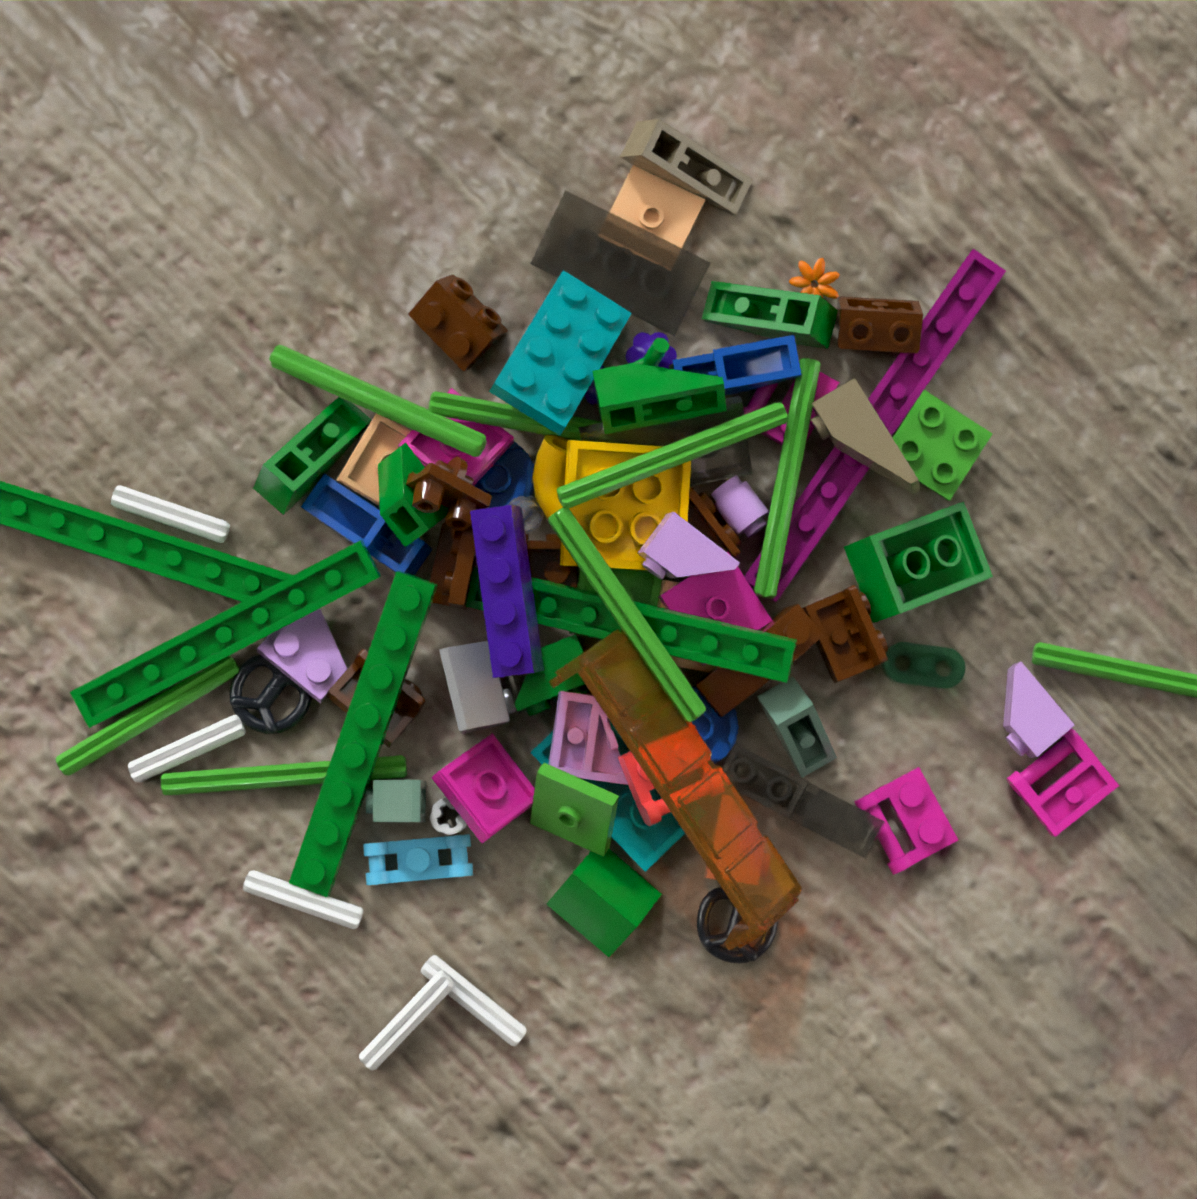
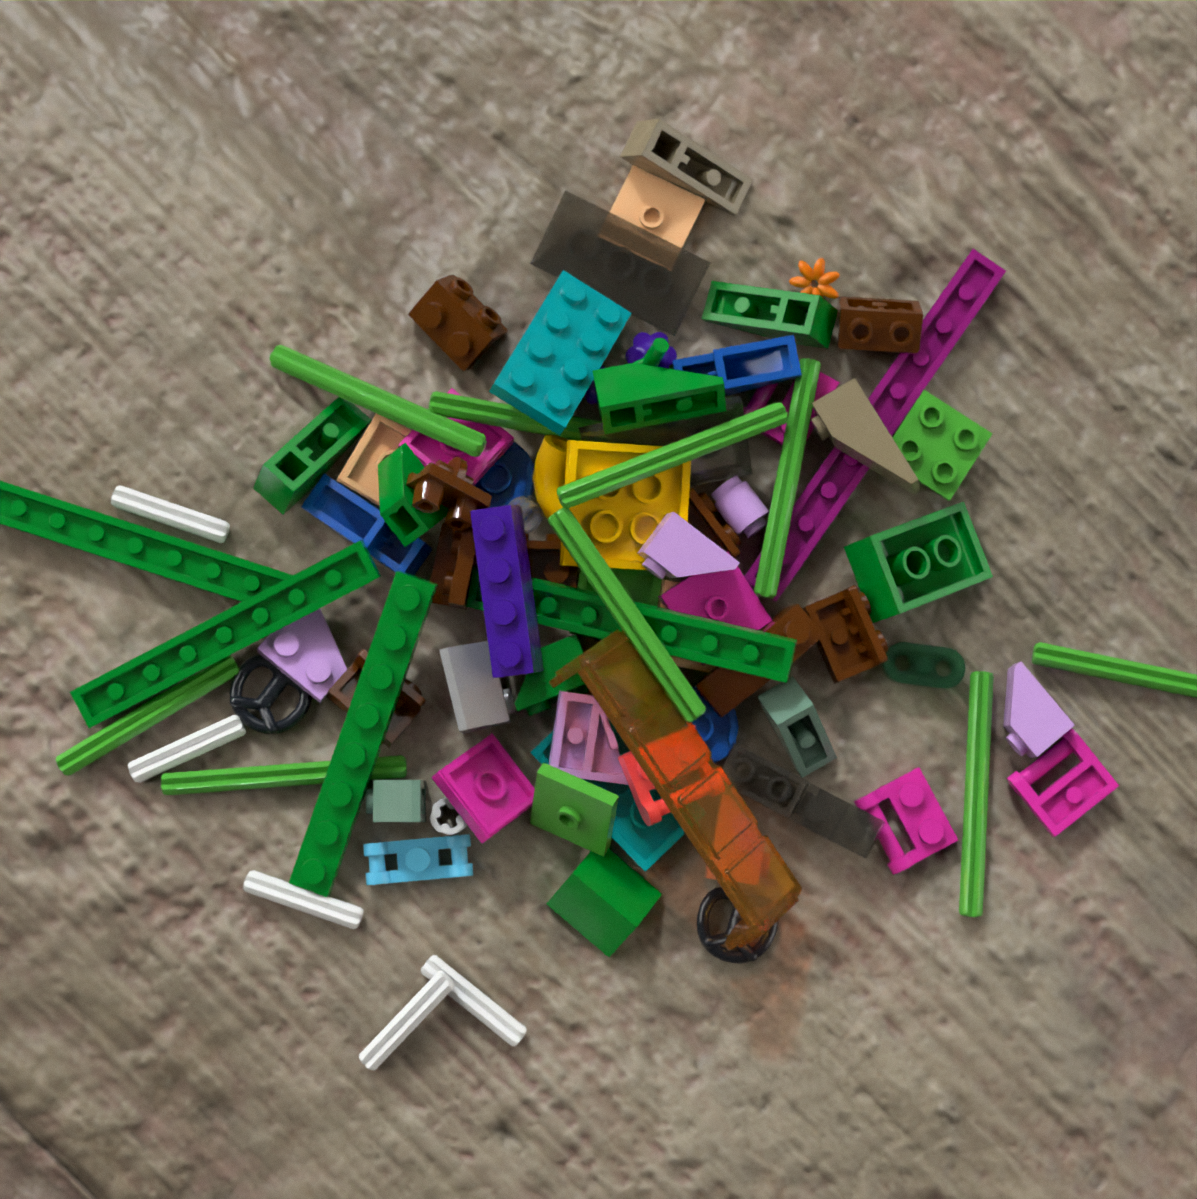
(976, 794): none -> bright green axle

